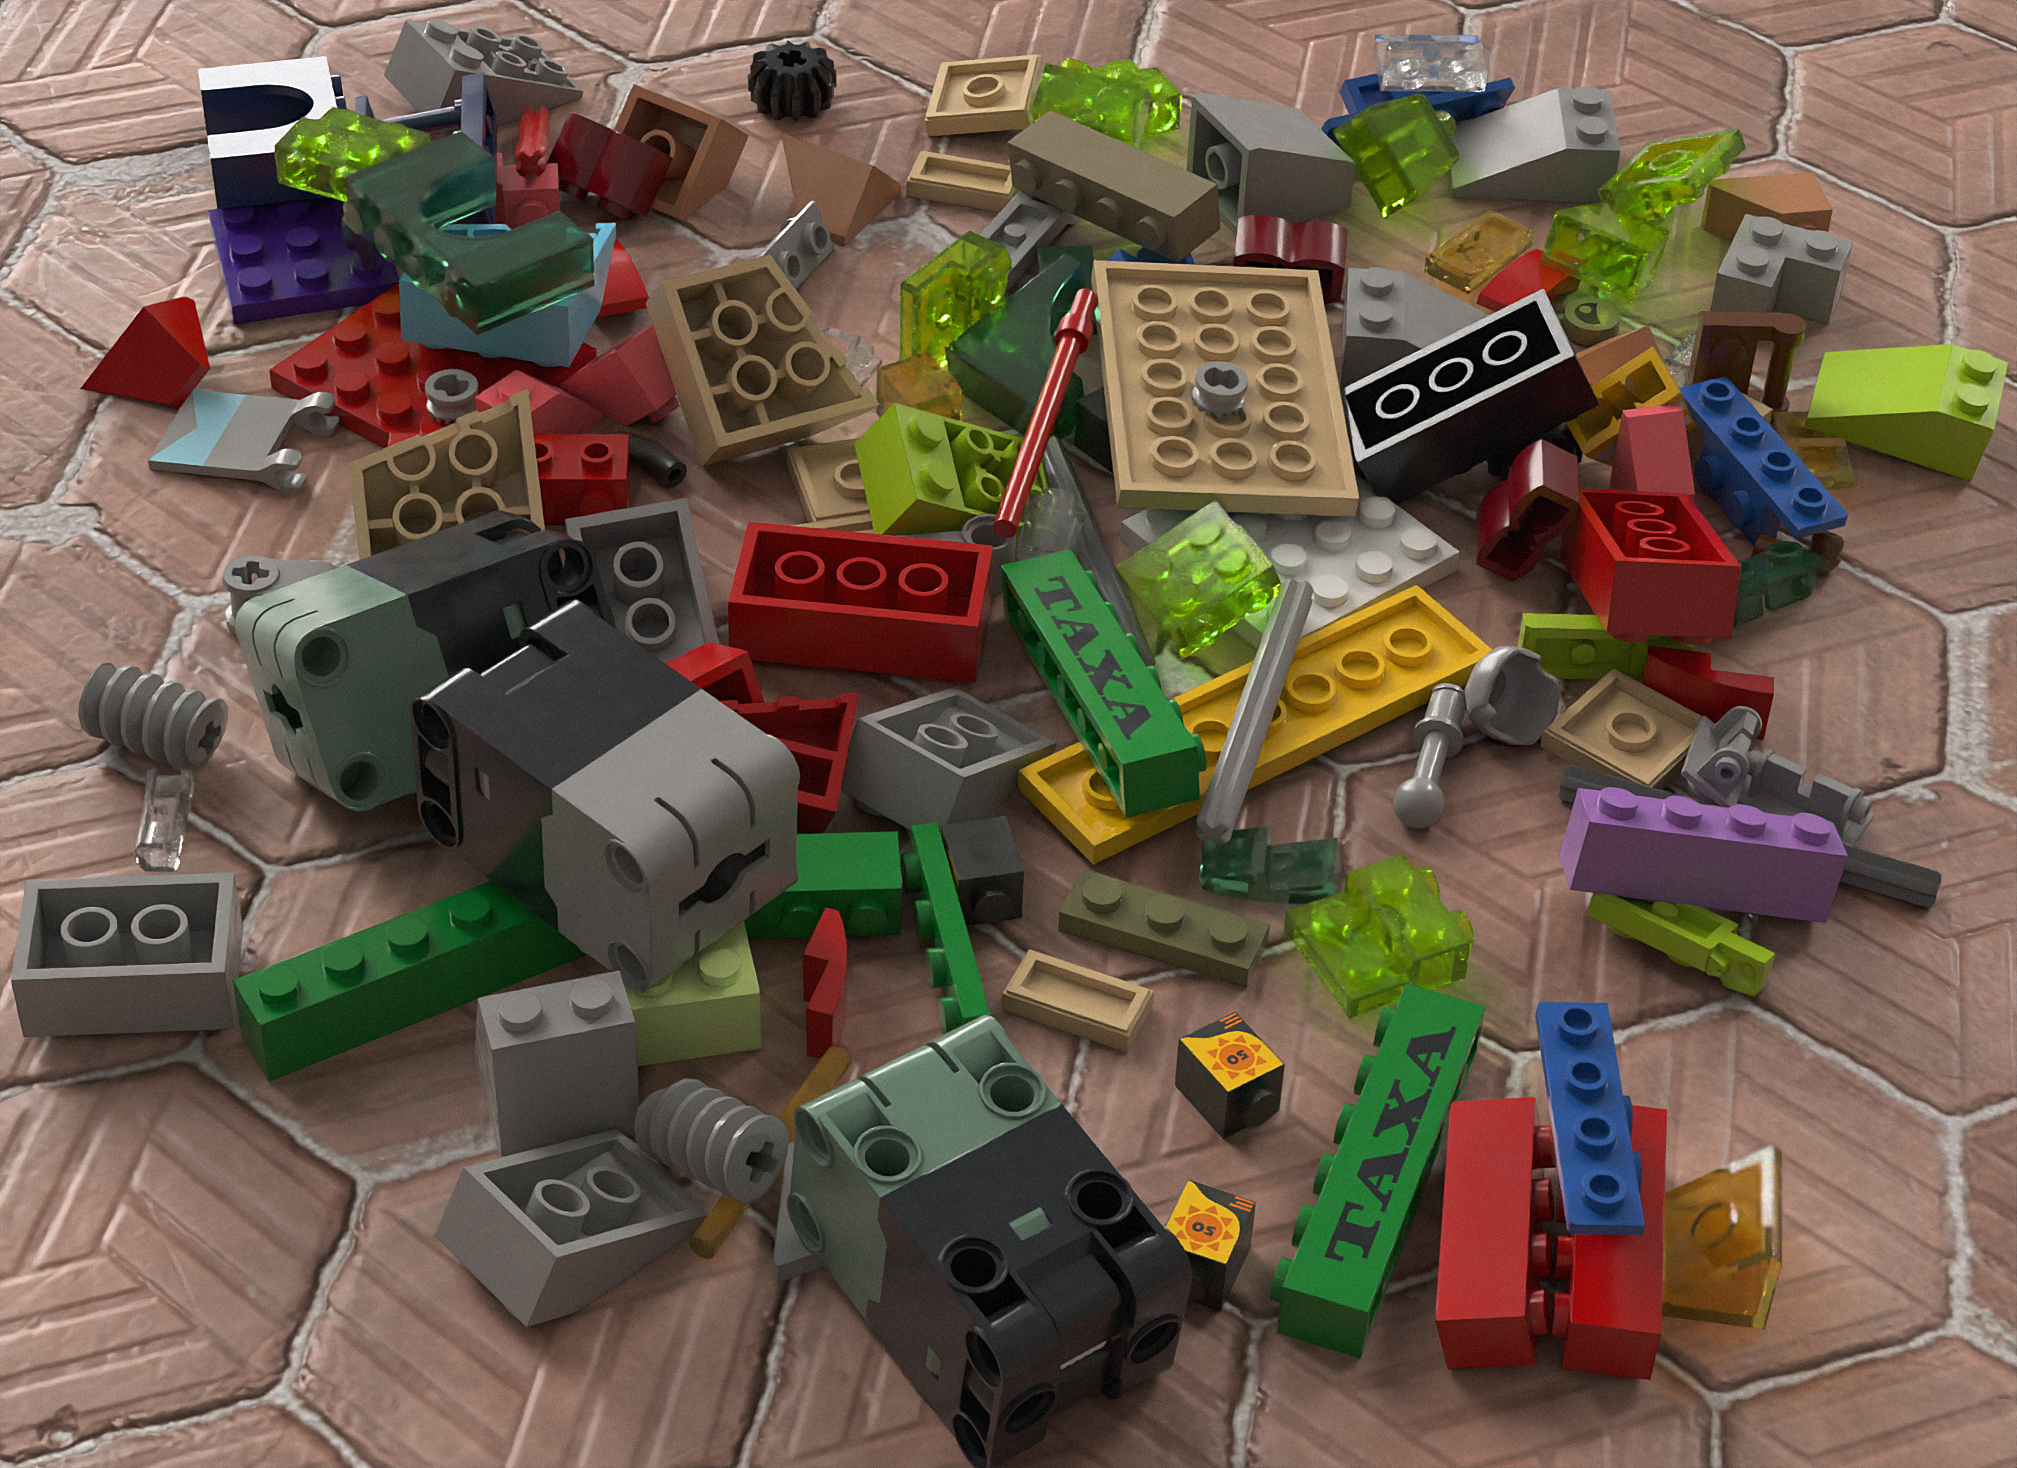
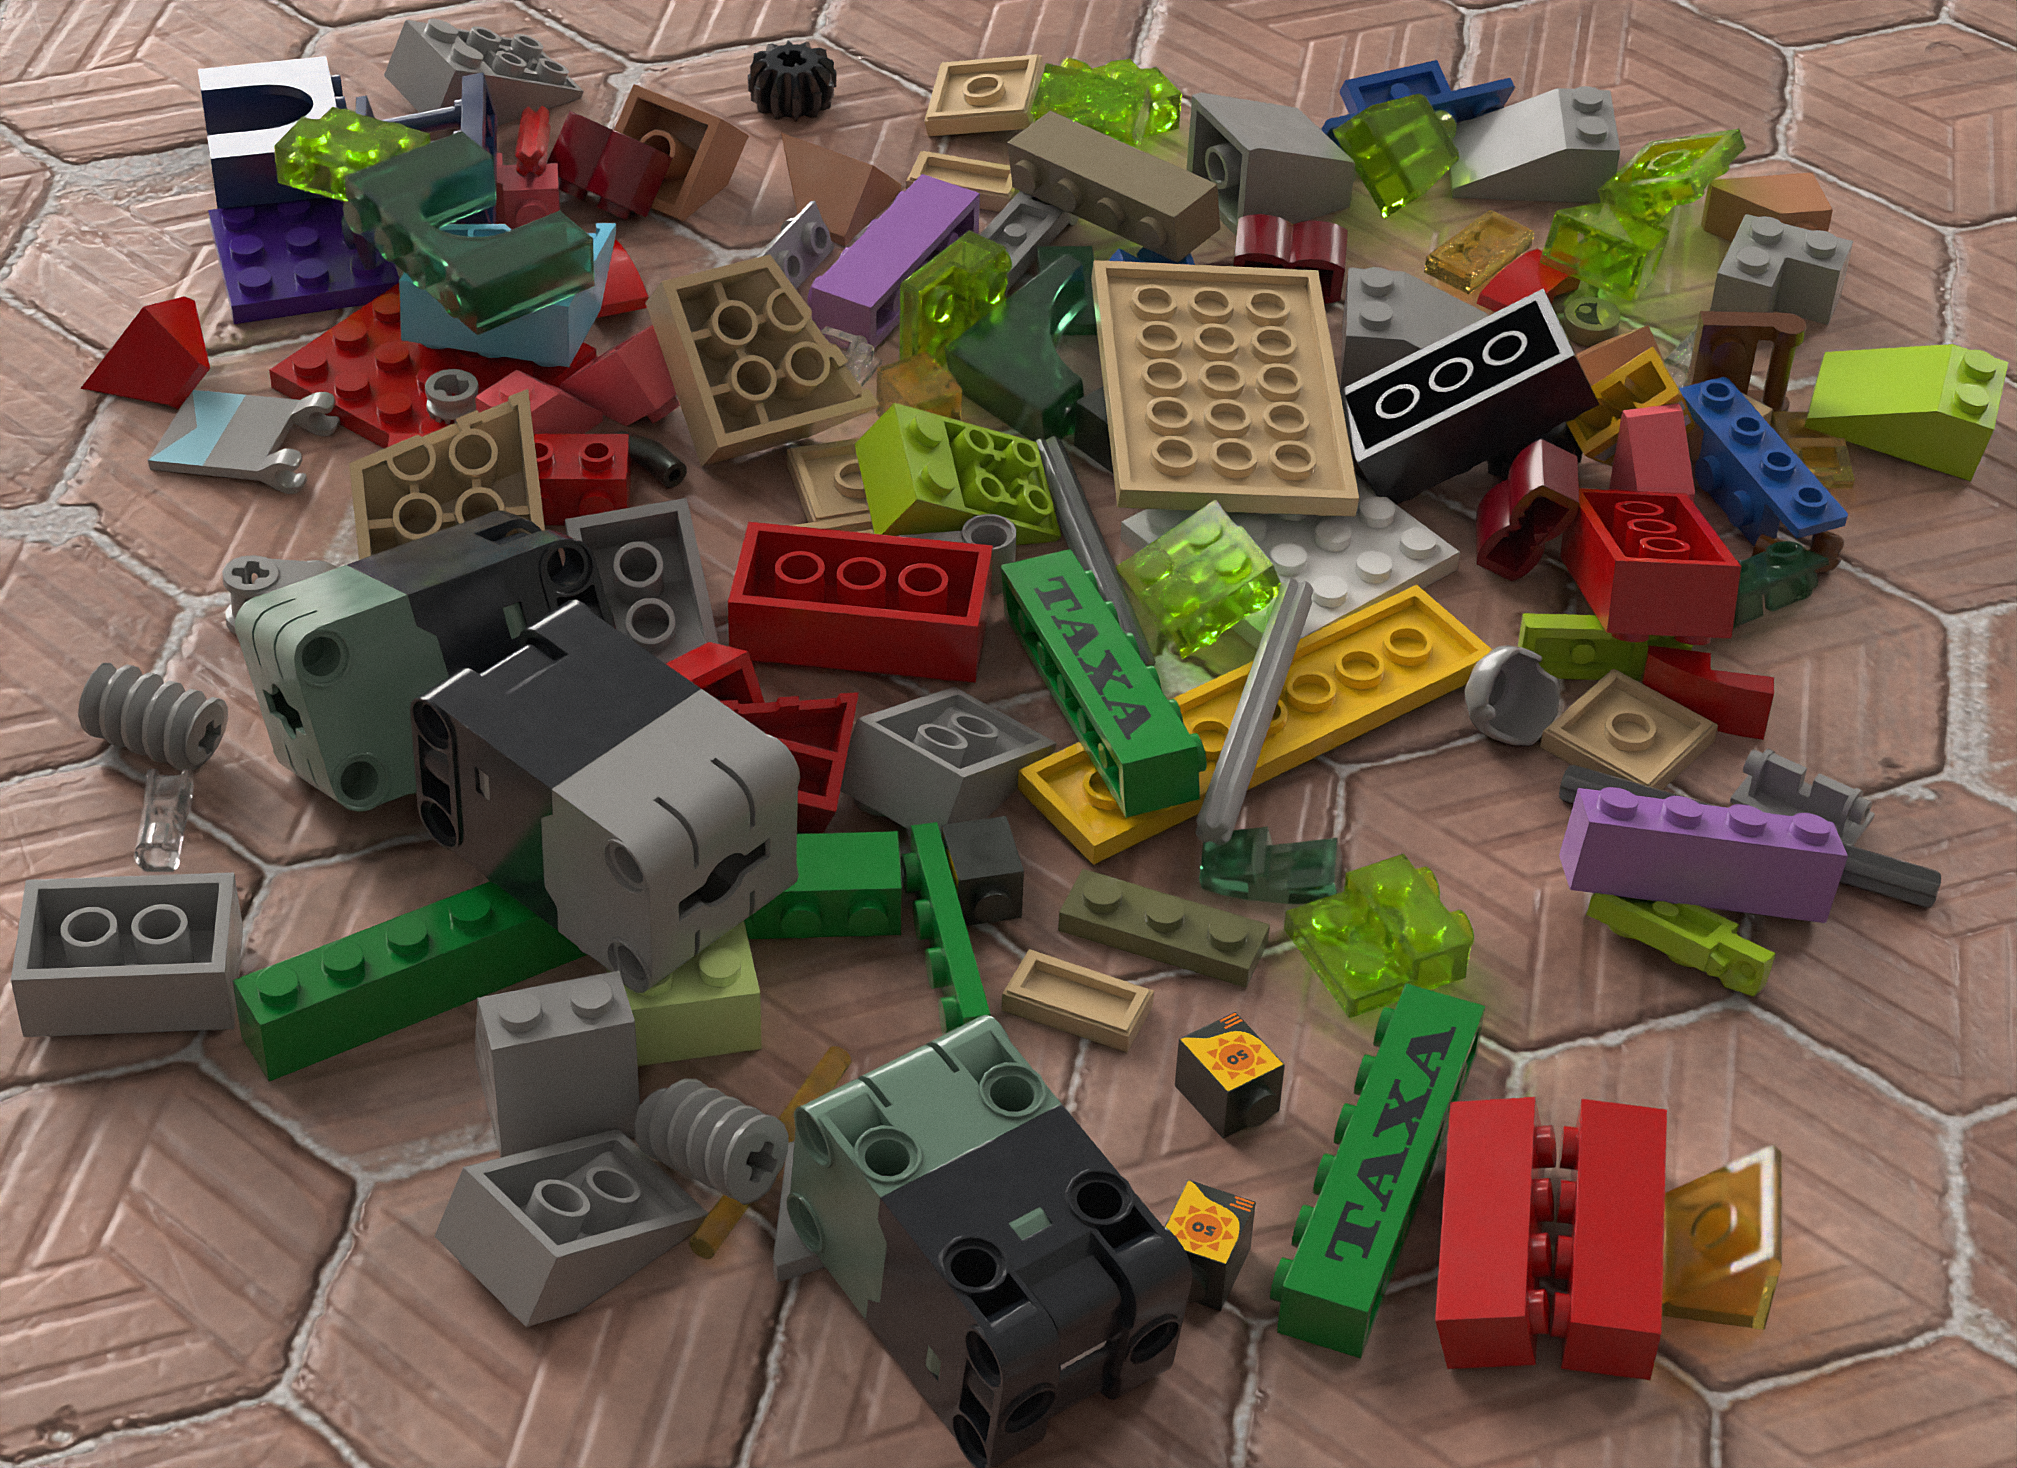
(825, 984): red slope -> none
(864, 284): none -> medium lavender brick
(1051, 524): clear brick -> none
(1071, 341): red bar -> none
(1218, 398): light grey bush -> none
(1431, 62): clear bracket -> none
(1438, 736): light grey pin -> none
(1590, 1120): blue bracket -> none
(1719, 755): light grey hinge -> none

